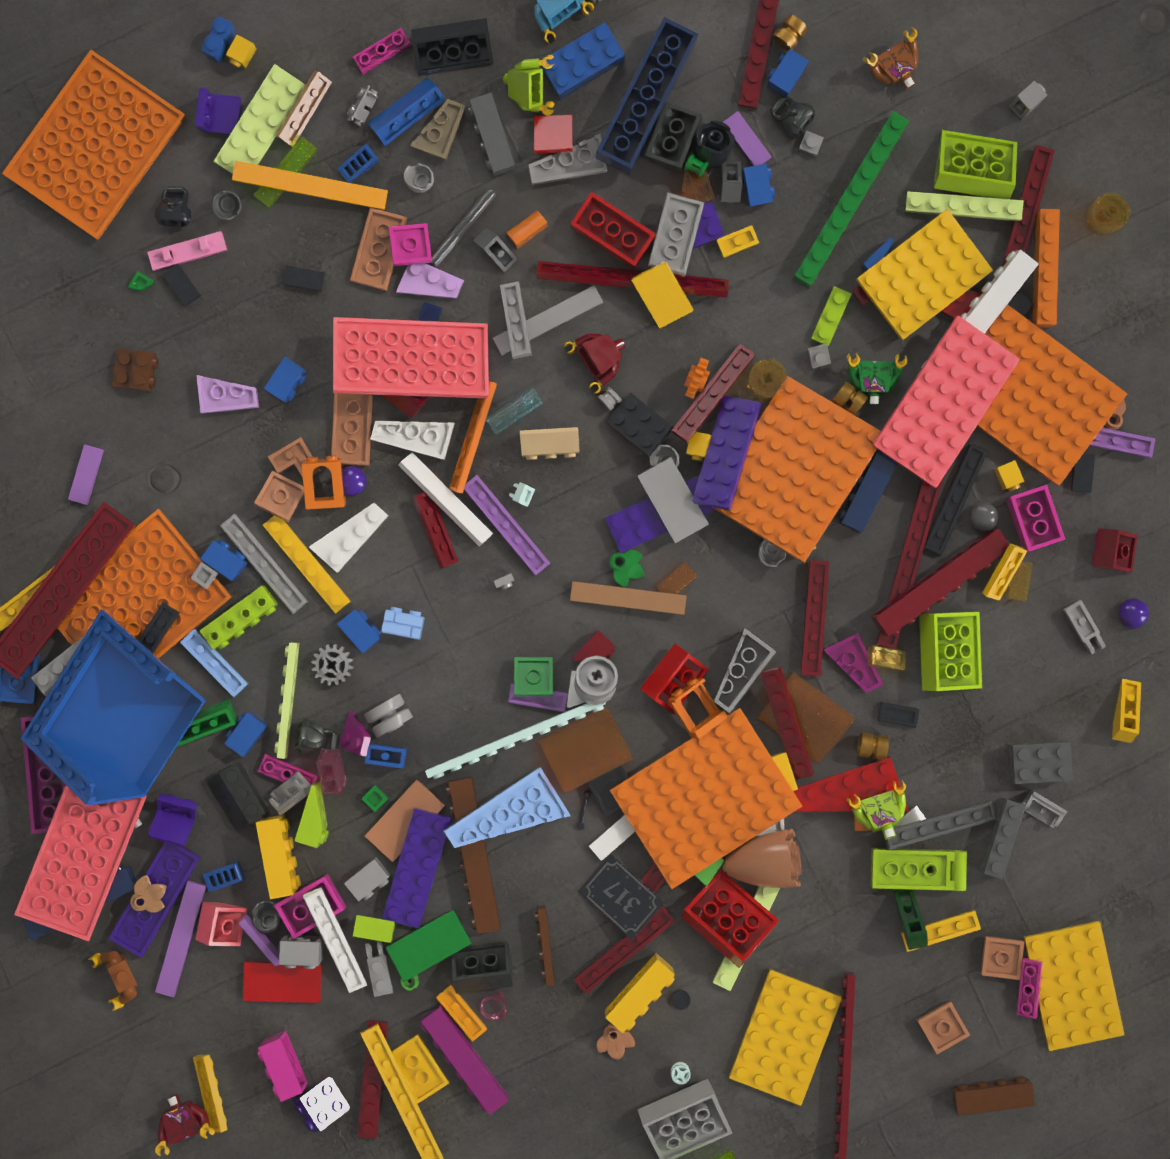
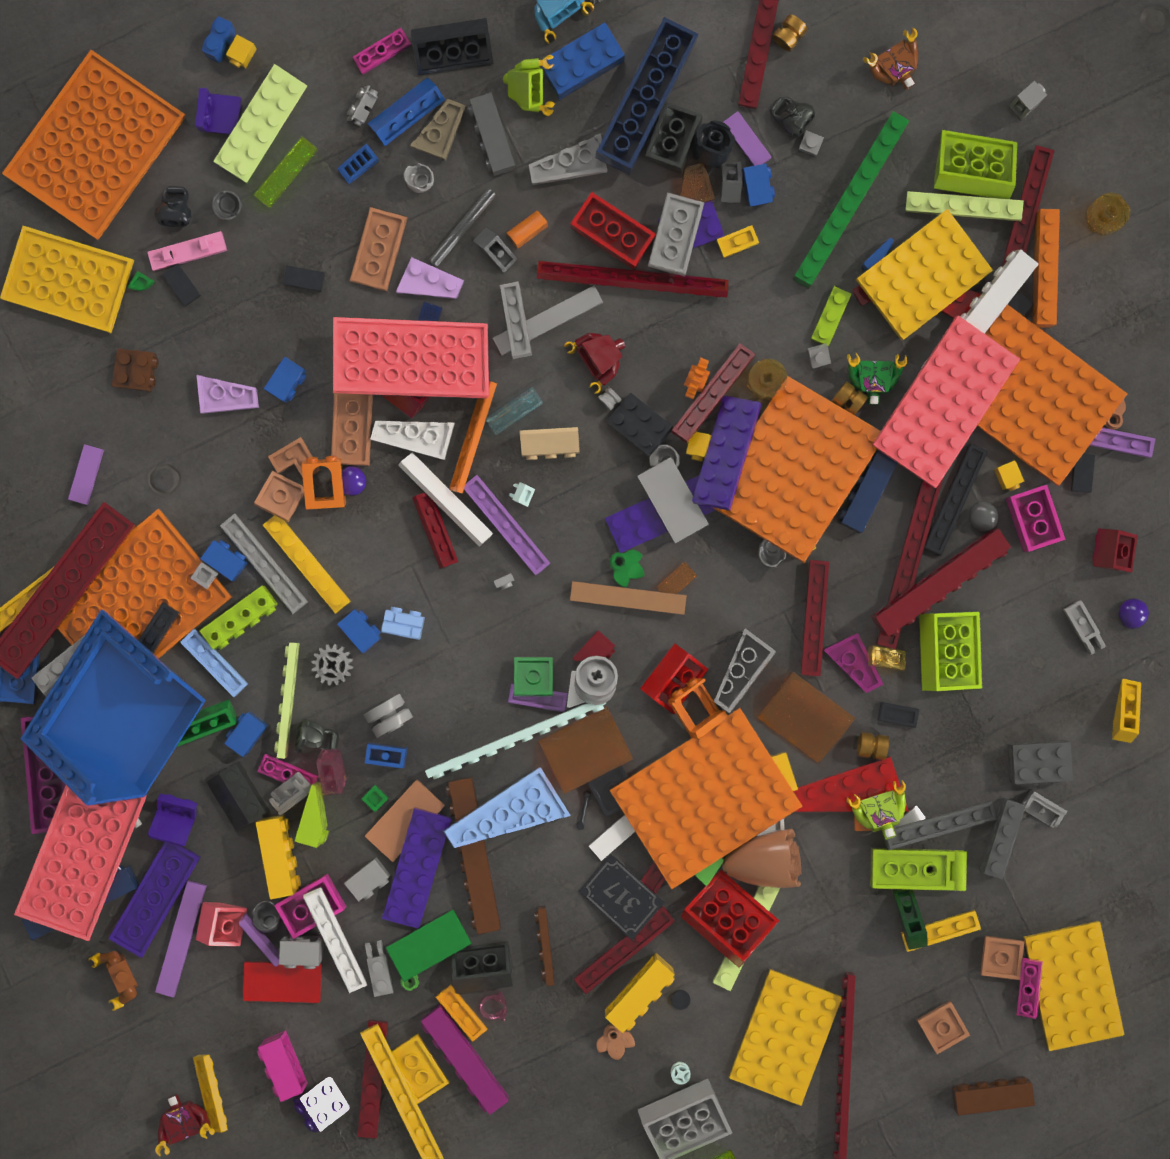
(67, 279): none -> yellow plate
(149, 893): medium nougat plate -> none
(237, 870): blue slope -> none
(303, 108): plate -> none
(309, 185): light orange tile -> none
(348, 538): white wing -> none
(354, 736): magenta wing -> none
(374, 928): lime hinge -> none
(410, 244): dark pink plate -> none
(553, 134): tile -> none
(662, 294): yellow tile -> none
(689, 166): green bush -> none
(787, 722): dark red plate -> none
(788, 72): blue brick -> none
(1004, 571): yellow plate -> none
(1020, 582): clear yellow plate -> none

